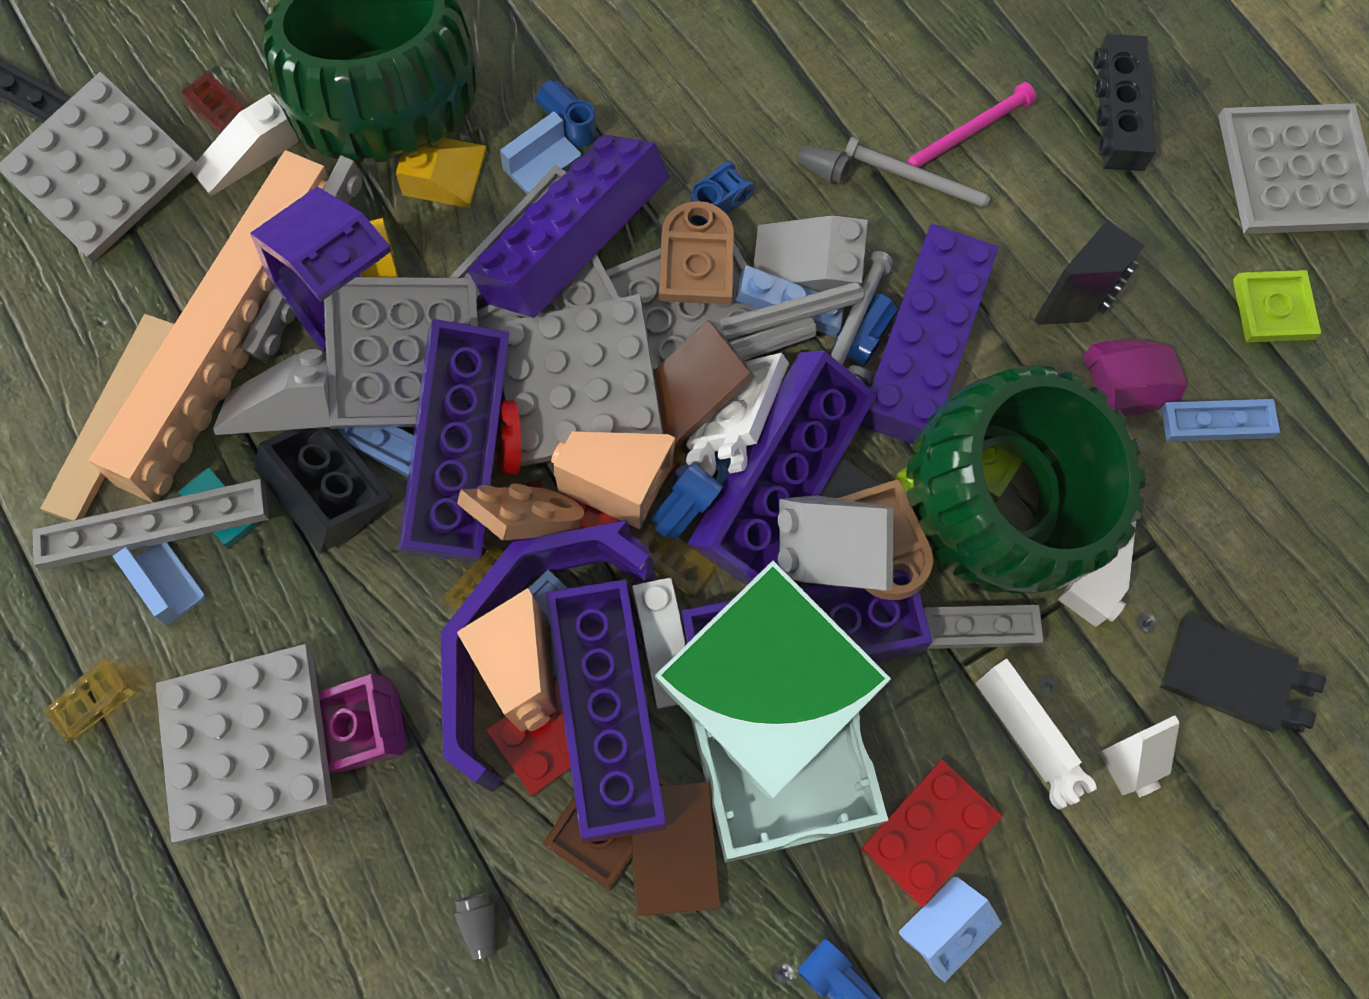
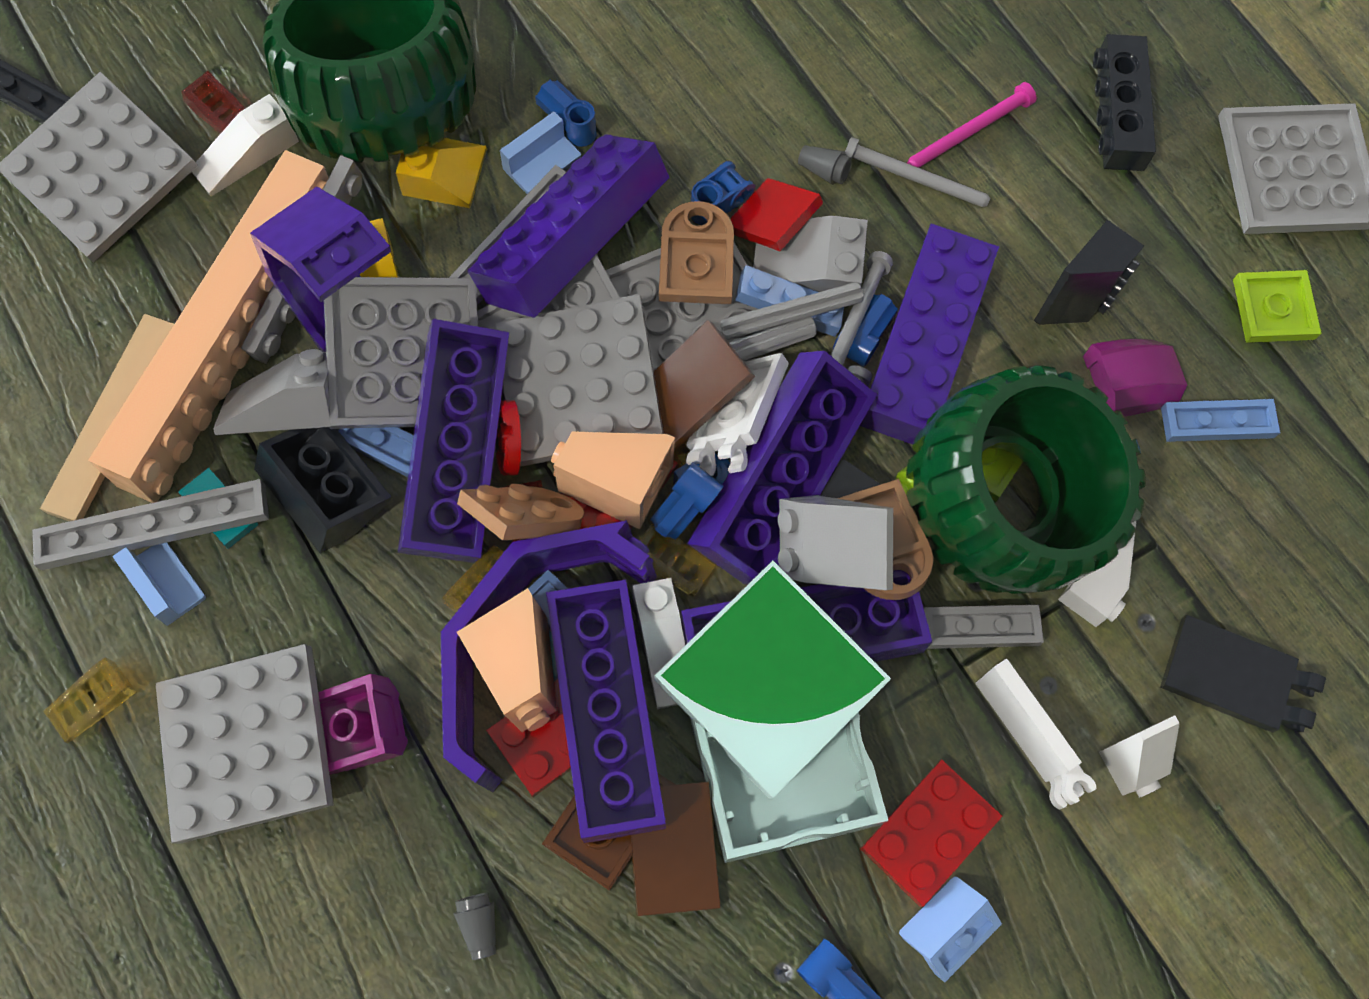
(775, 213): none -> red tile

